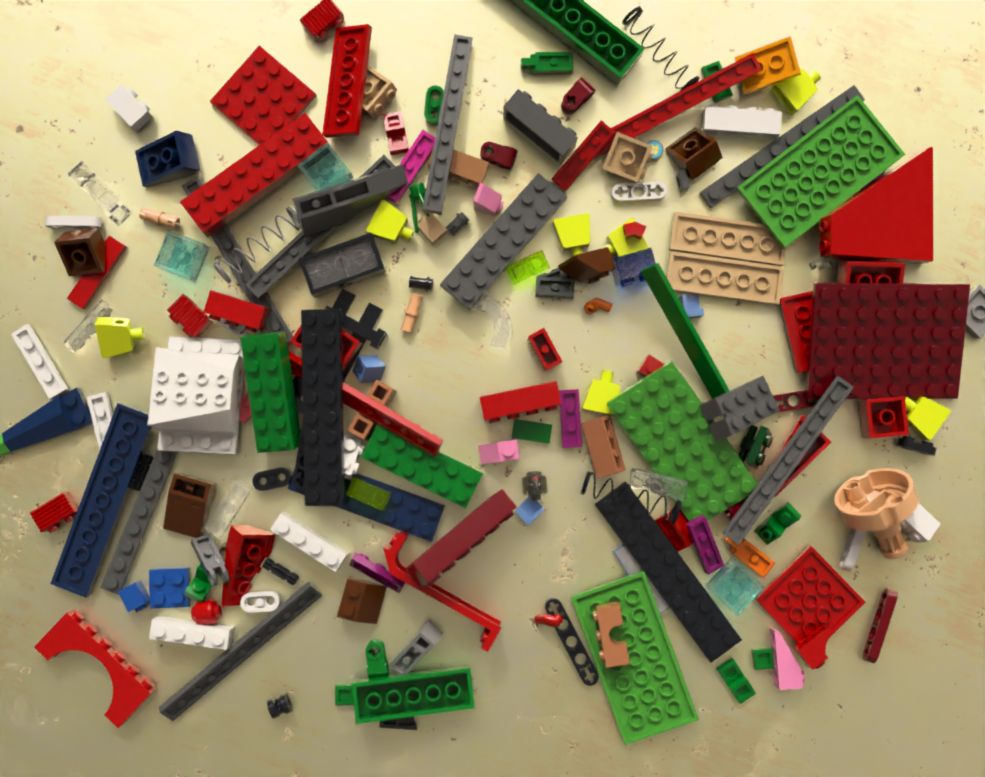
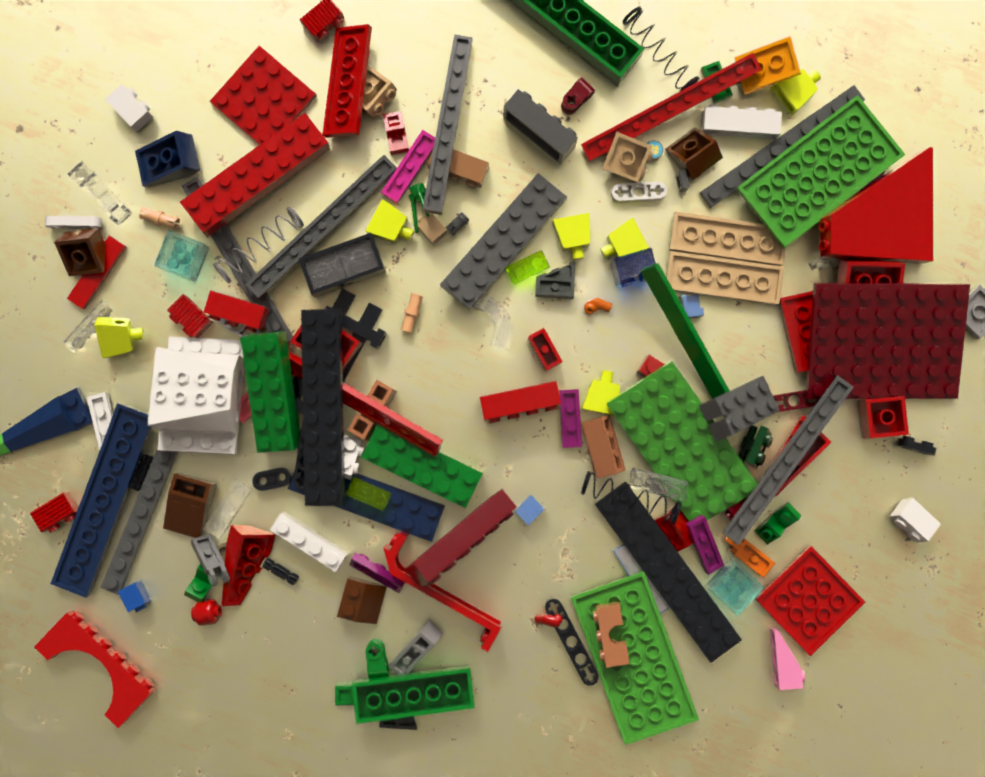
(39, 361): white plate -> none
(168, 587): blue plate -> none
(191, 633): white brick -> none
(240, 651): dark grey plate -> none
(261, 601): white plate -> none
(280, 705): black wheel -> none
(325, 168): clear light blue brick -> none
(345, 200): dark grey wedge -> none
(369, 368): medium blue panel -> none
(421, 283): black pin -> none
(433, 105): green plate -> none
(488, 200): bright pink slope -> none
(498, 452): bright pink slope -> none
(500, 155): dark red piece -> none
(531, 431): green tile -> none
(534, 485): clear smoke head -> none
(549, 62): green hinge -> none
(583, 156): red tile -> none
(589, 265): reddish brown slope -> none
(634, 230): red piece -> none
(736, 681): green slope -> none
(763, 658): green tile -> none
(813, 647): red arch -> none
(851, 549): white beam -> none
(879, 505): light nougat piece -> none
(880, 625): dark red beam -> none
(925, 417): neon yellow torso -> none

